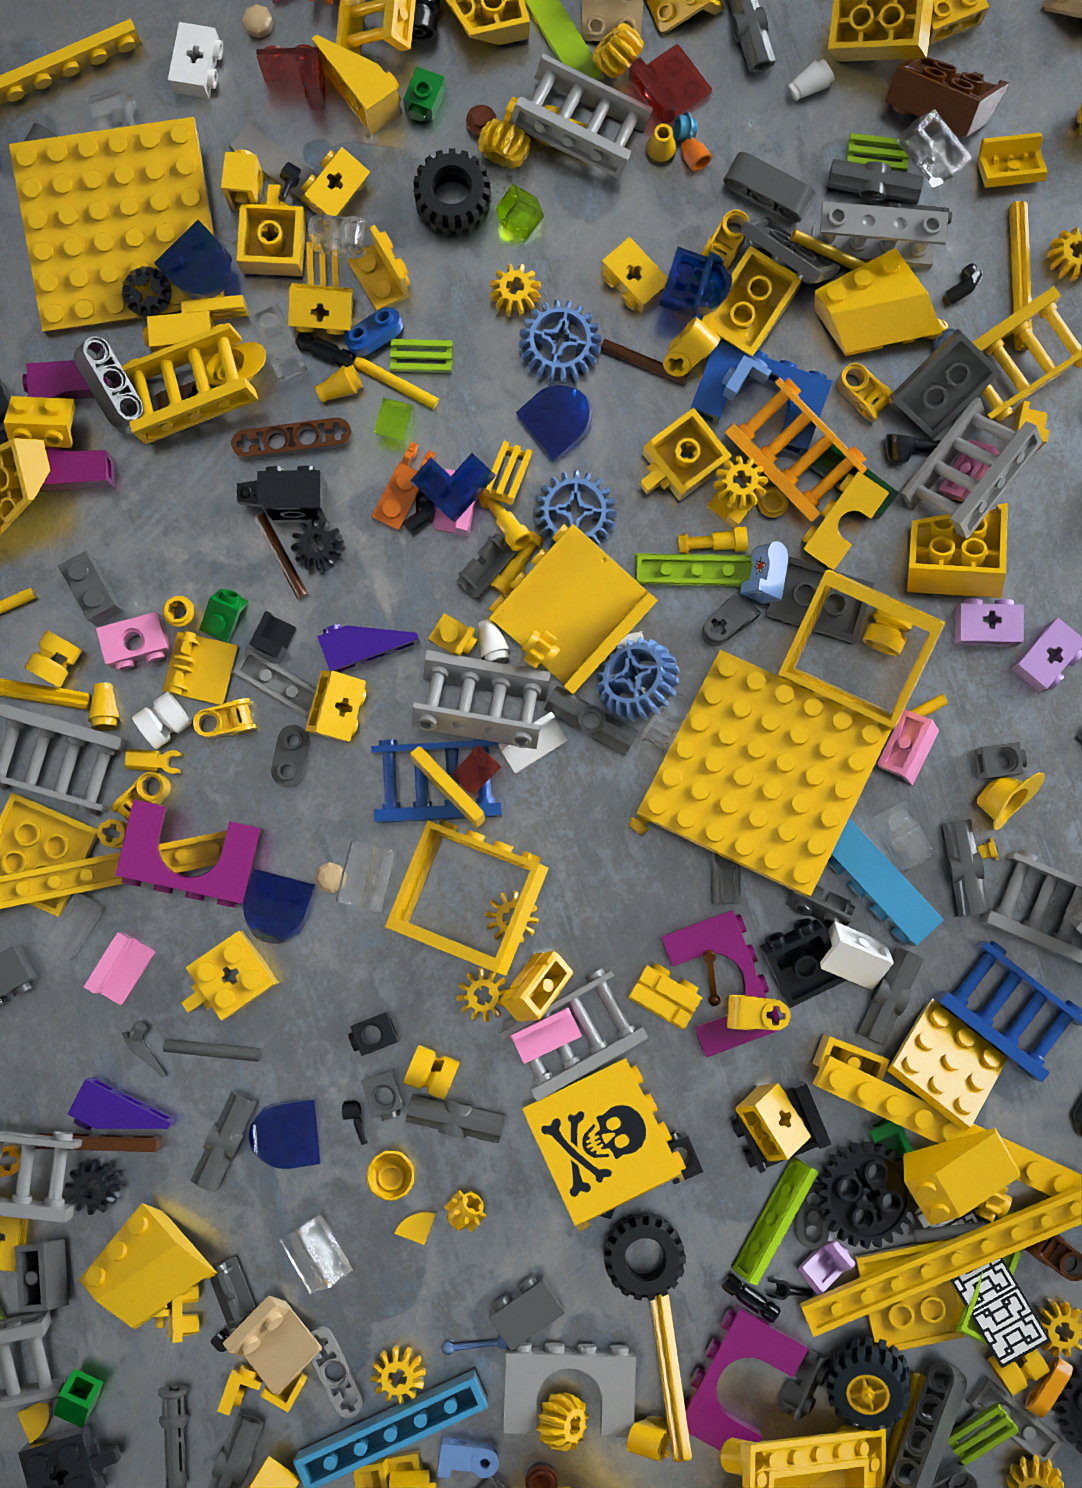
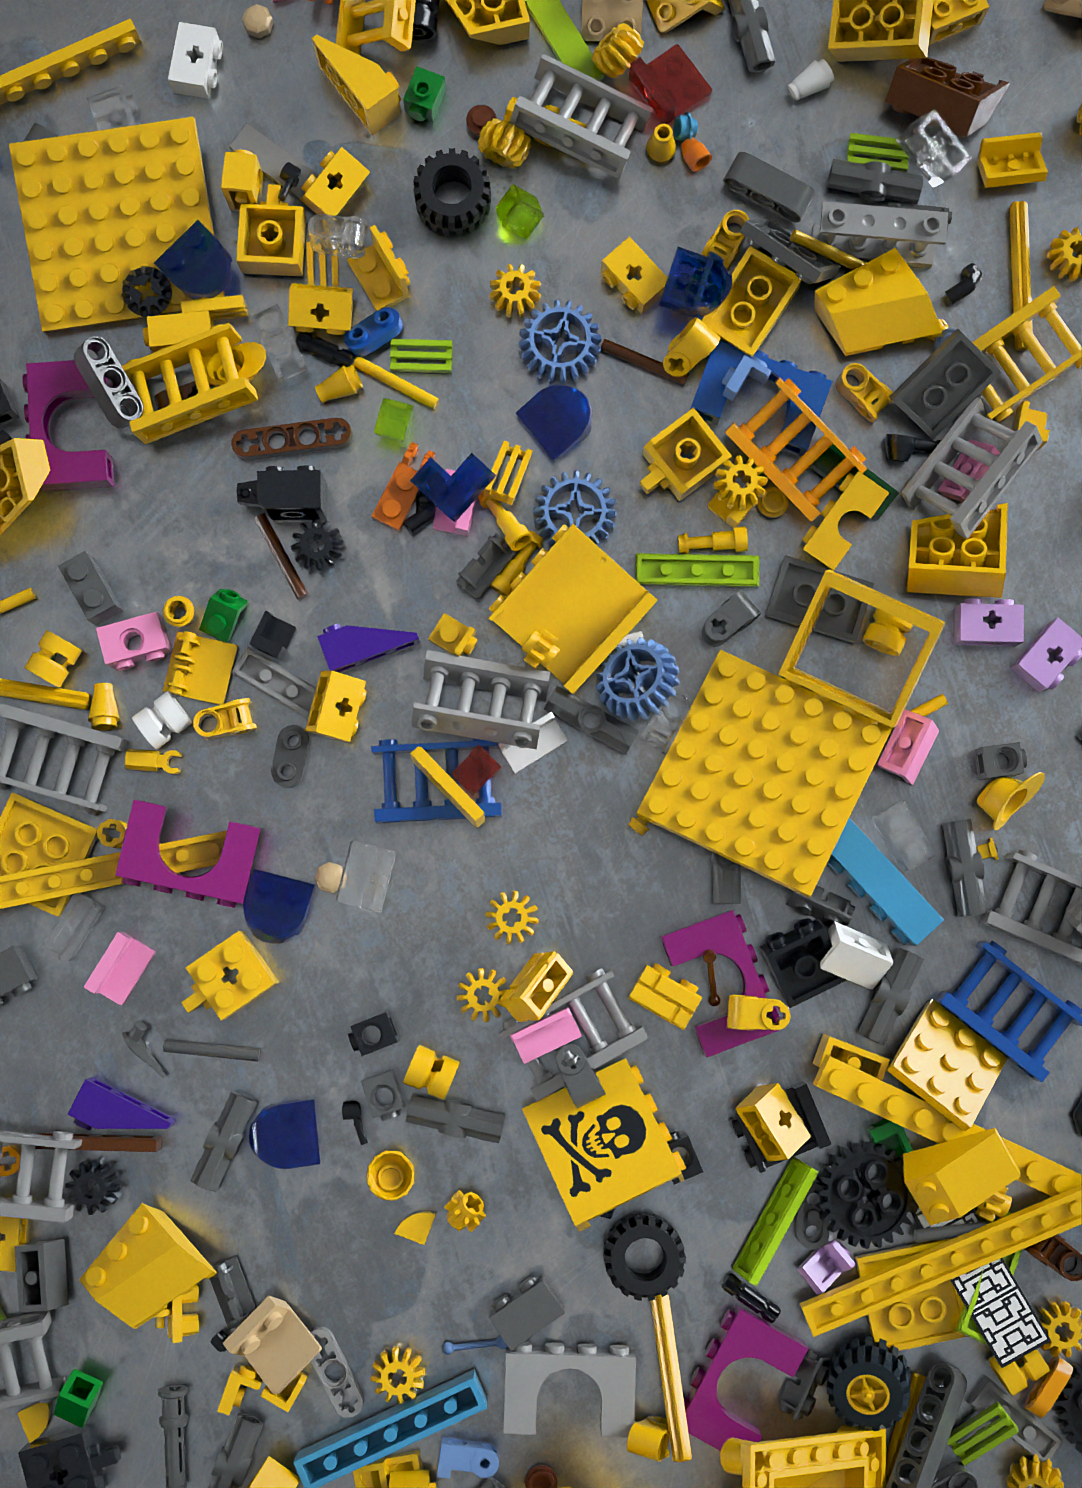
(41, 420): yellow bracket -> none
(140, 792): yellow piece -> none
(295, 64): clear red bracket -> none
(316, 1255): clear panel -> none
(417, 875): yellow window -> none
(492, 643): white cone -> none
(562, 1422): yellow gear -> none
(580, 1080): none -> dark grey piece
(767, 573): medium blue leg -> none
(784, 1290): black hand -> none

